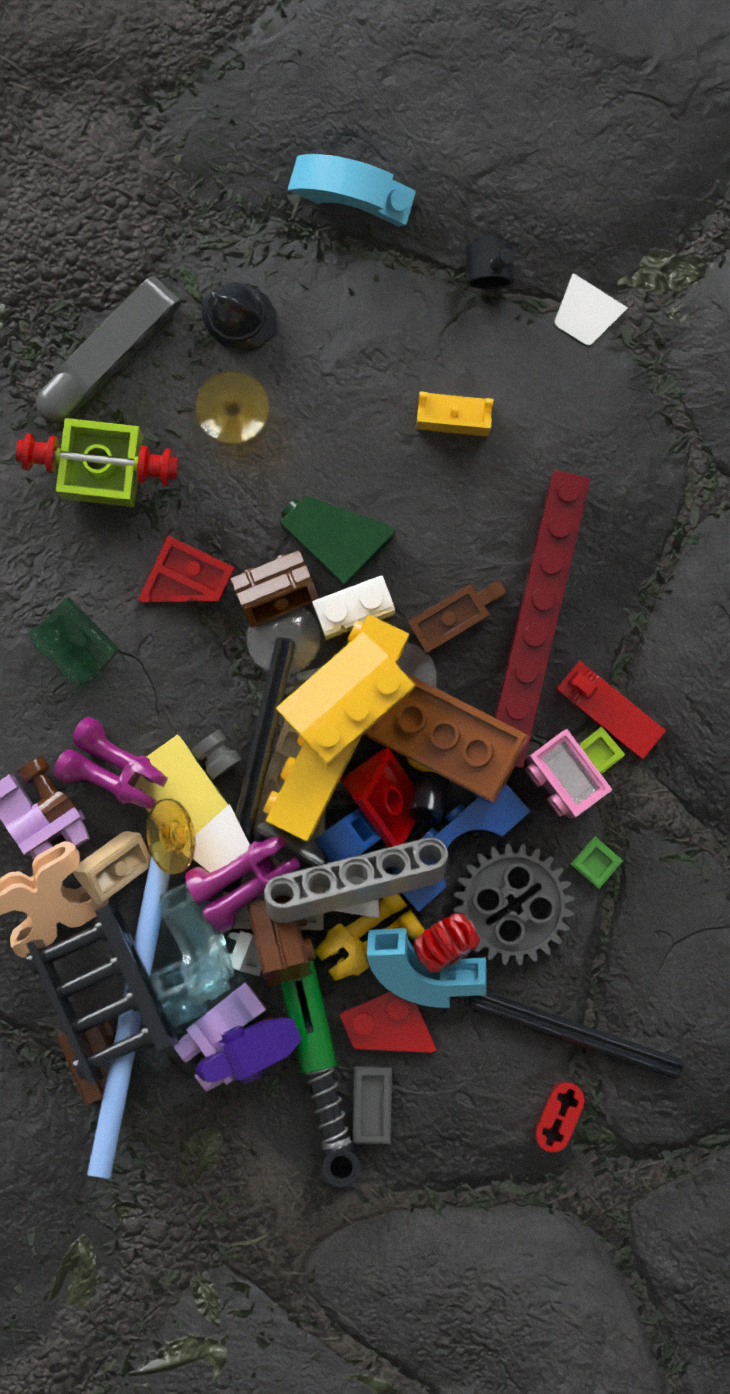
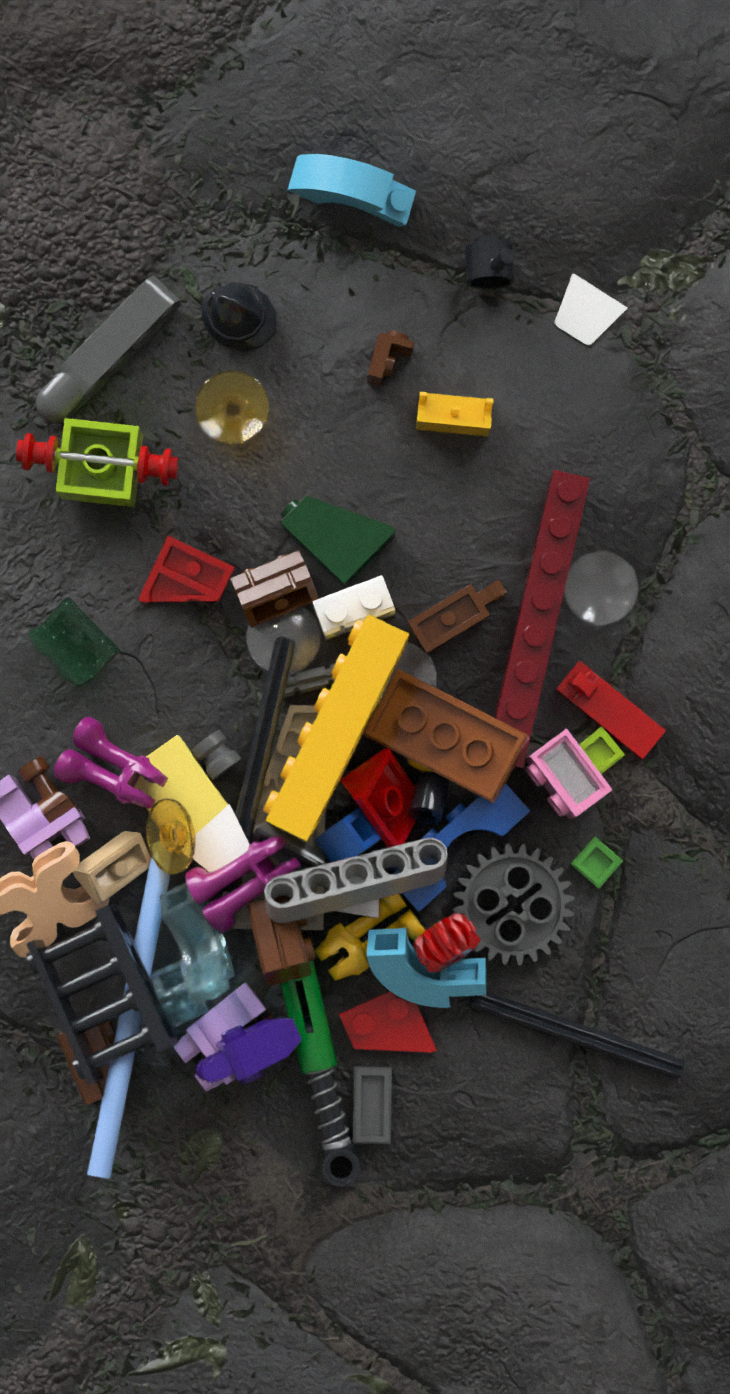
(245, 953): white tile -> none
(346, 698): yellow slope -> none
(382, 360): none -> reddish brown bracket
(568, 1119): red beam -> none
(601, 588): none -> clear dish

